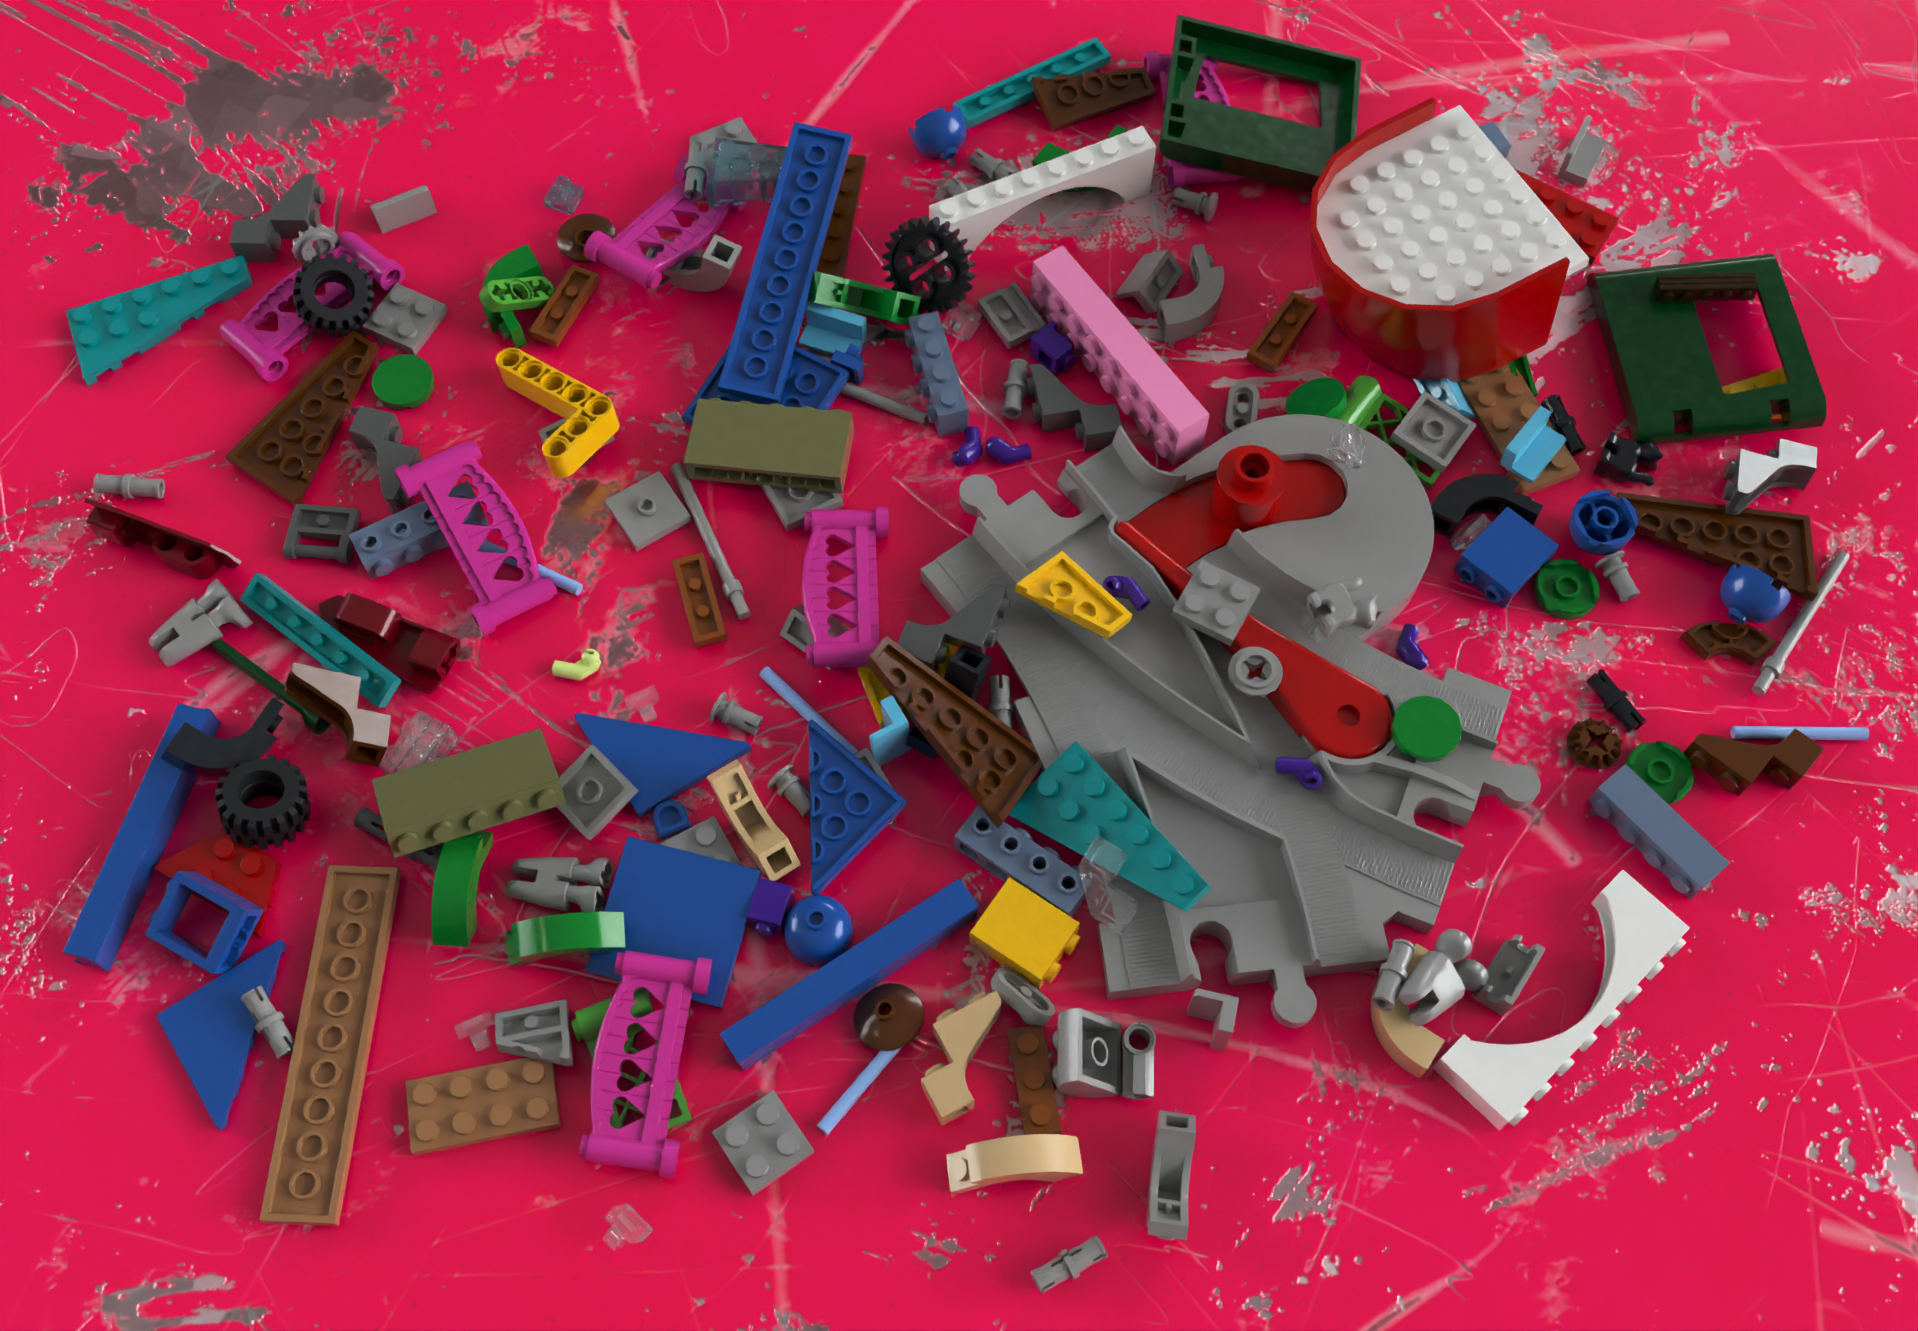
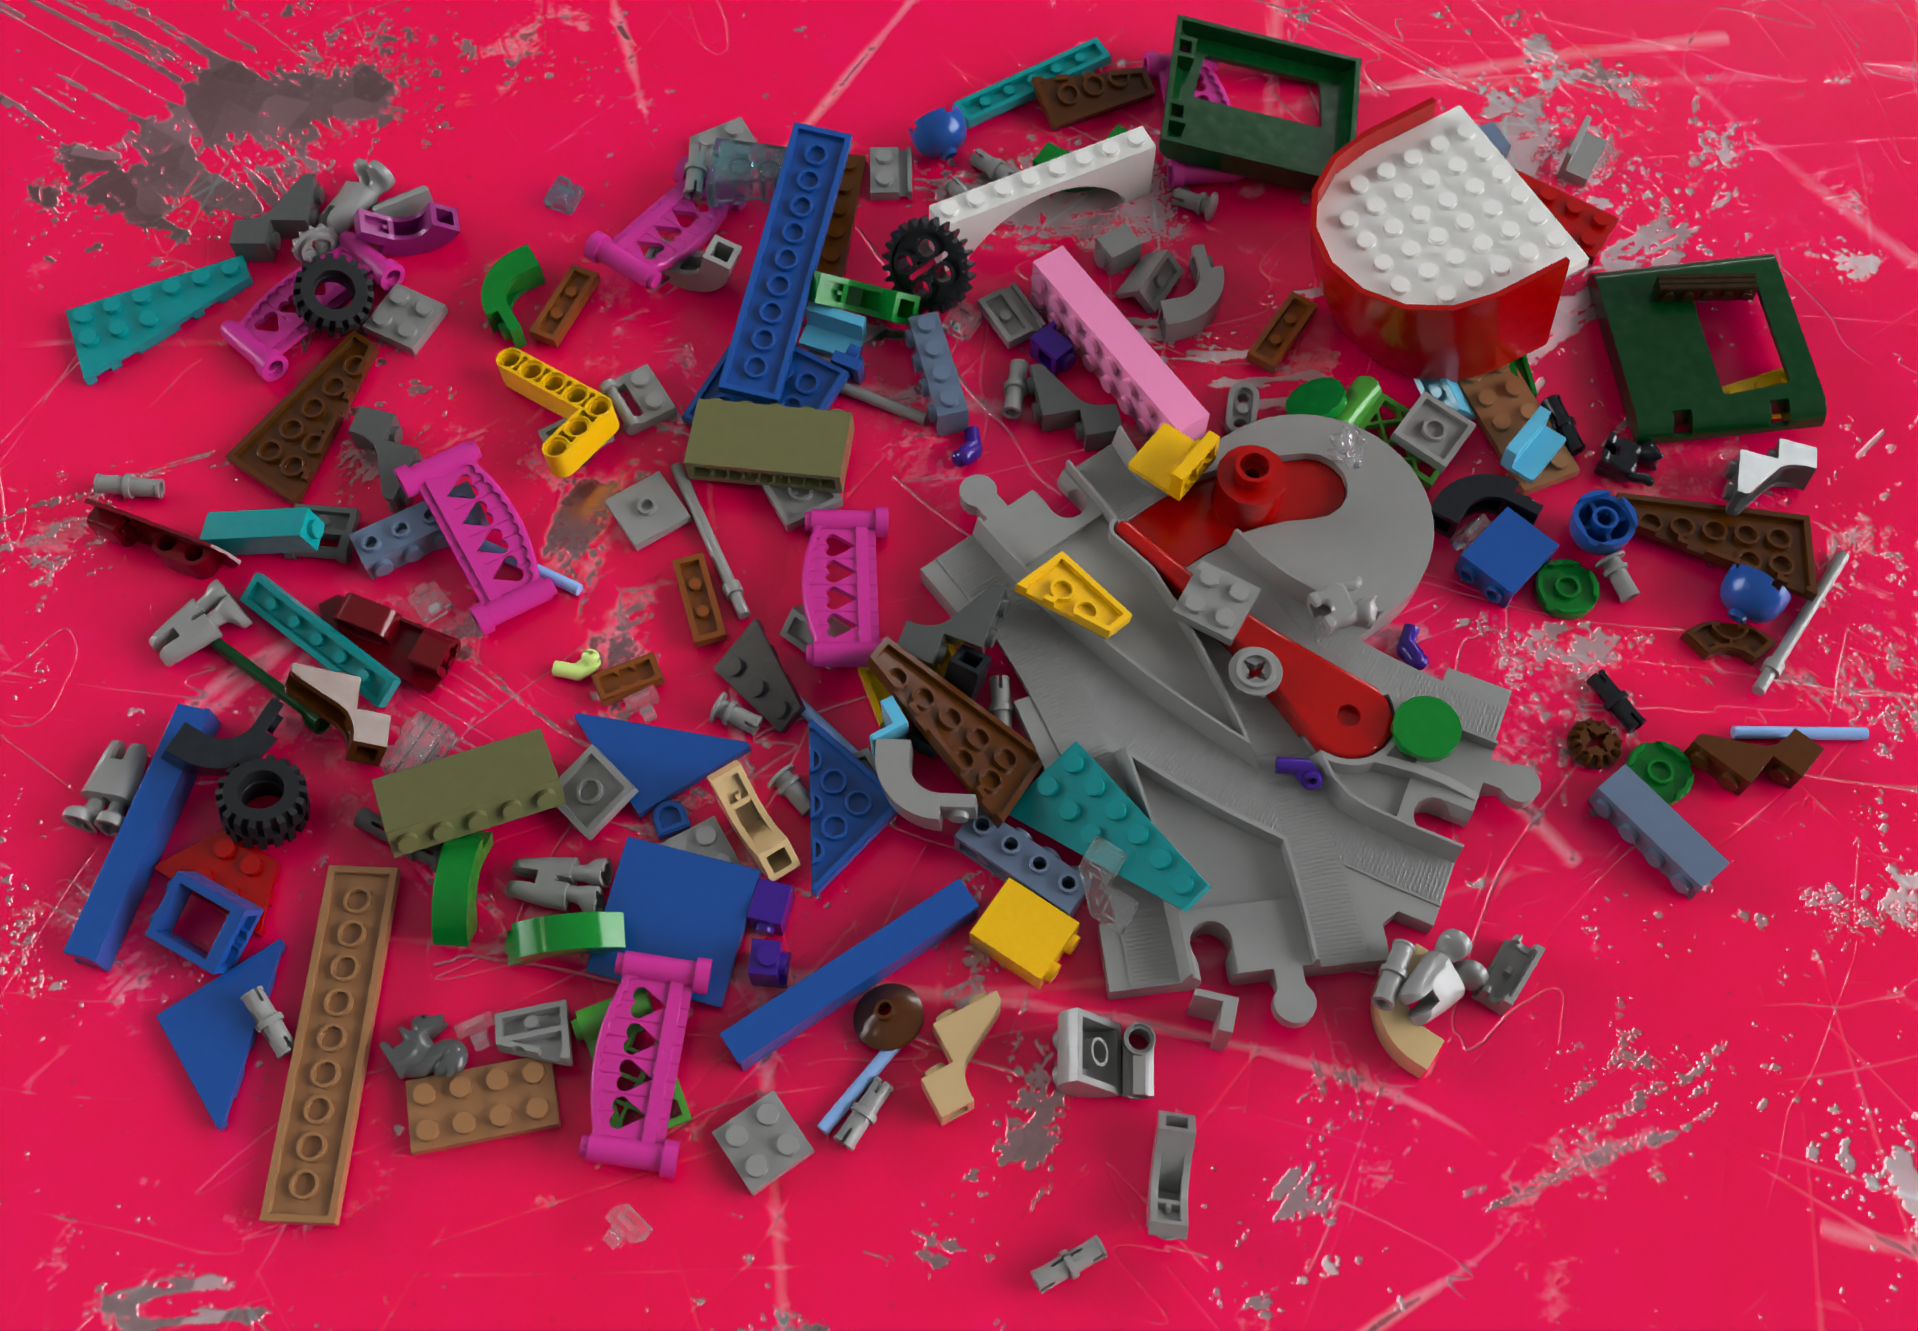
(113, 783): none -> light grey piece
(264, 531): none -> teal brick
(373, 182): none -> light grey piece
(403, 381): green tile -> none
(411, 234): none -> magenta arch
(419, 1055): none -> dark grey animal
(429, 602): none -> clear tile
(525, 286): bright green beam -> none
(577, 230): reddish brown dish -> none
(627, 679): none -> dark orange plate
(647, 395): none -> light grey plate
(760, 679): none -> black wing
(768, 964): none -> dark purple brick
(818, 930): blue cylinder -> none
(863, 1113): none -> light grey pin
(890, 173): none -> light grey plate
(910, 799): none -> light grey arch
(1005, 453): dark purple arm -> none
(1013, 1159): tan arch -> none
(1022, 996): light grey plate -> none
(1033, 1080): dark orange plate -> none
(1117, 249): none -> light grey brick
(1126, 588): dark purple arm -> none
(1174, 460): none -> yellow bracket
(1505, 1077): white arch -> none

